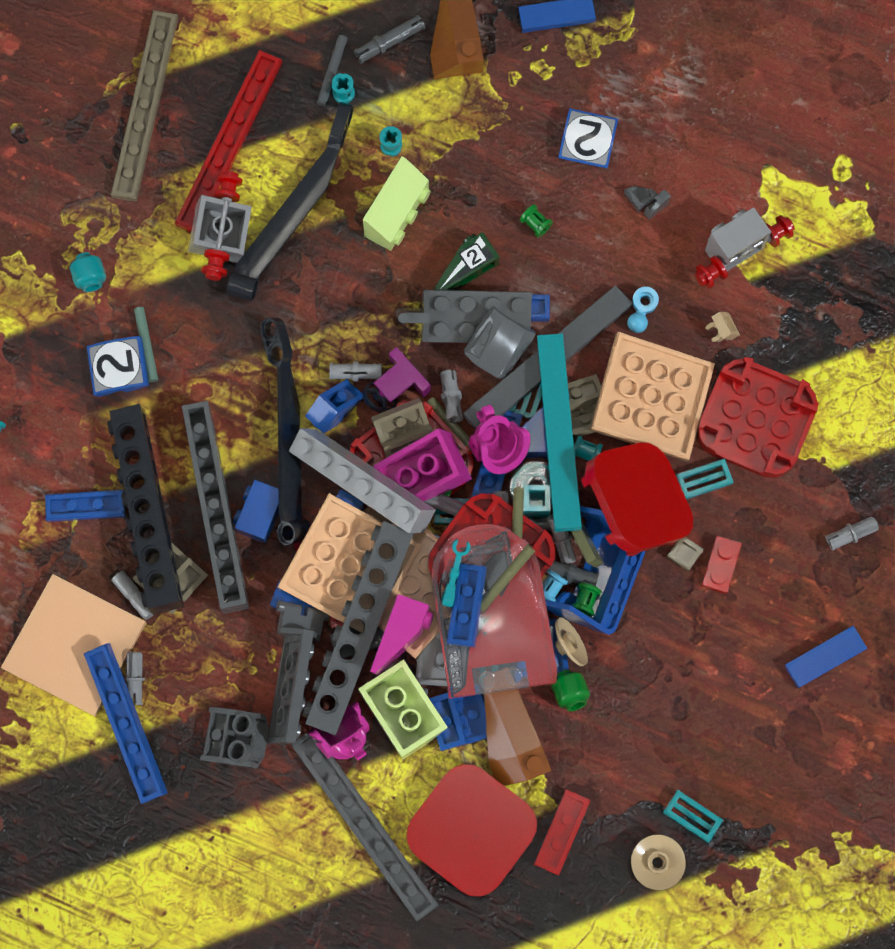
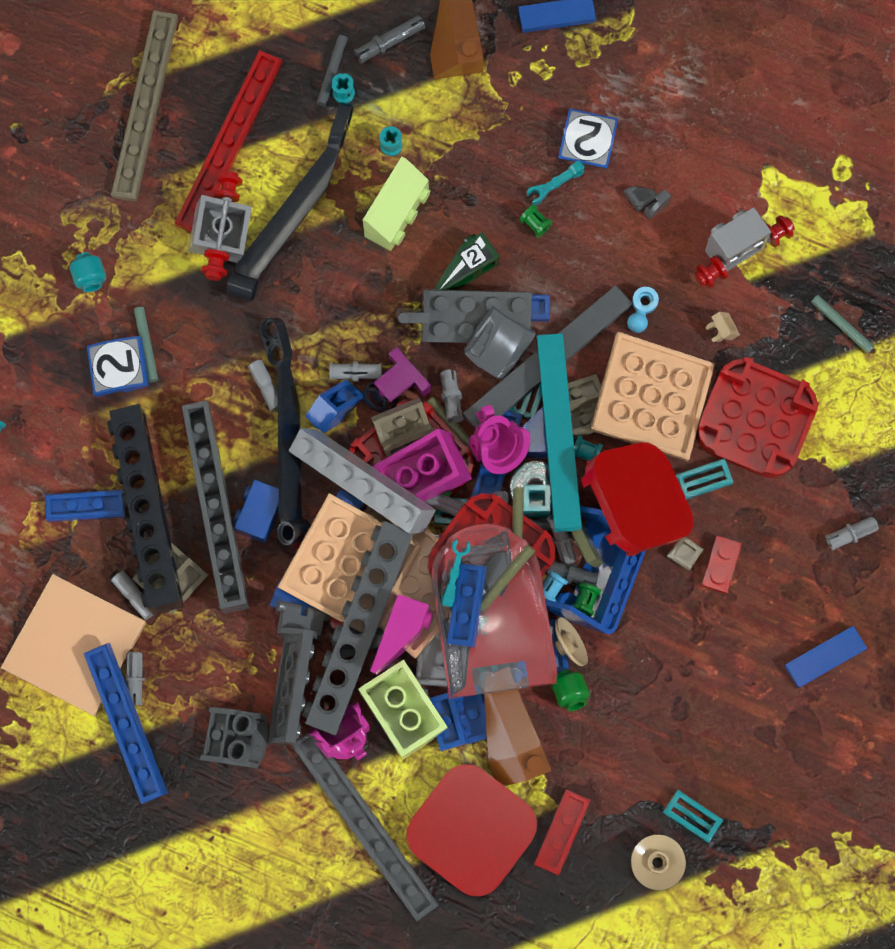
(264, 382): none -> light grey piece
(573, 171): none -> teal piece
(845, 326): none -> sand green bar

